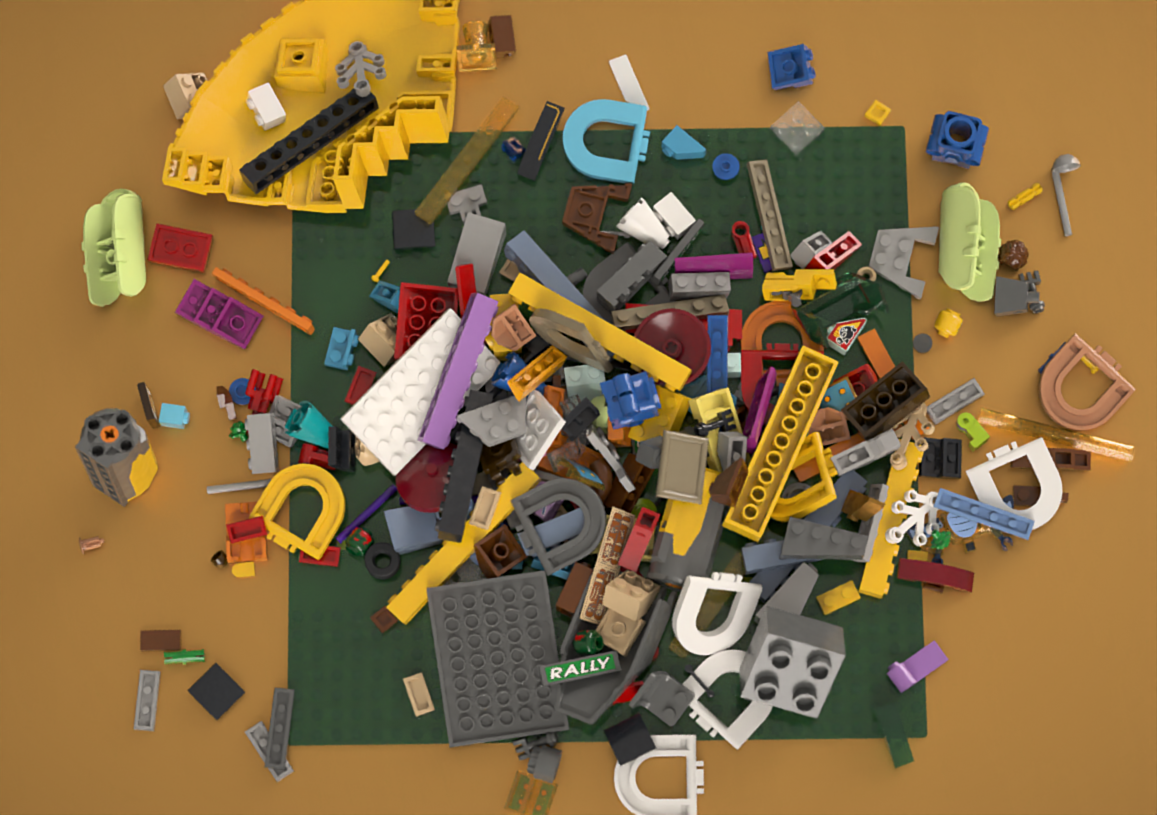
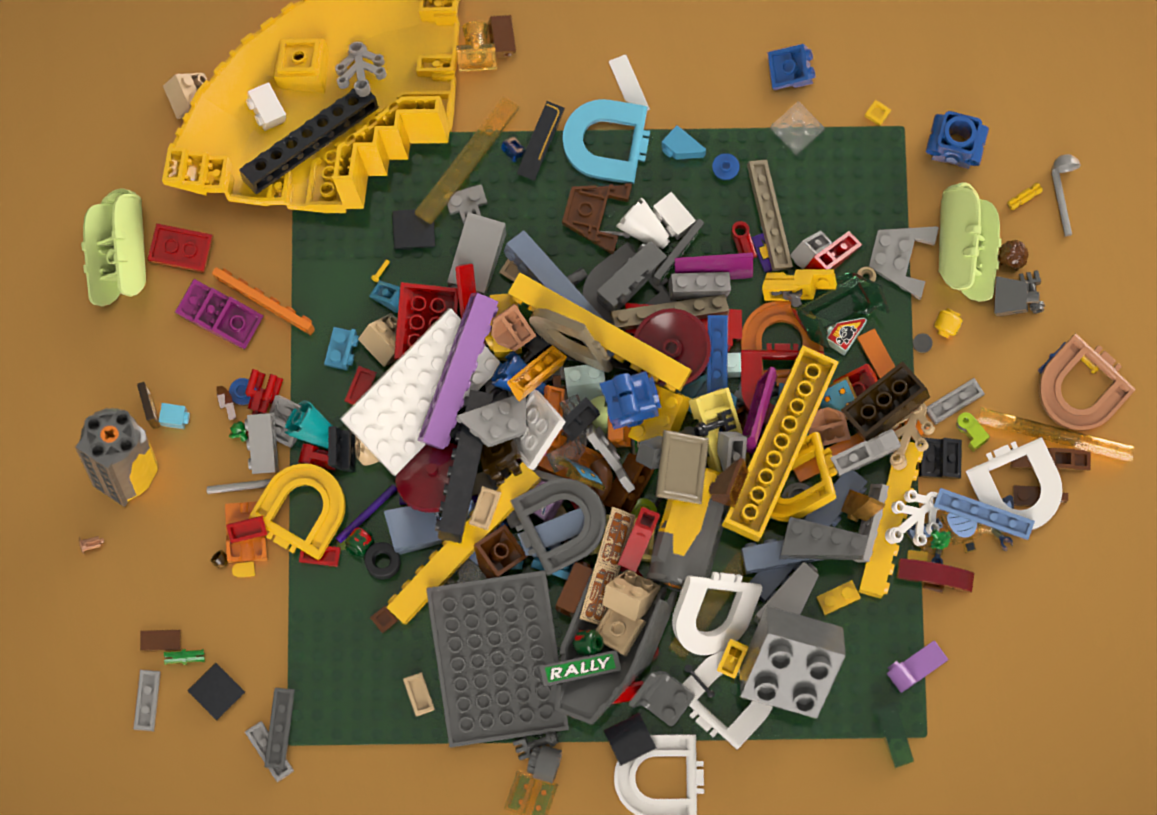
(732, 658): none -> yellow slope

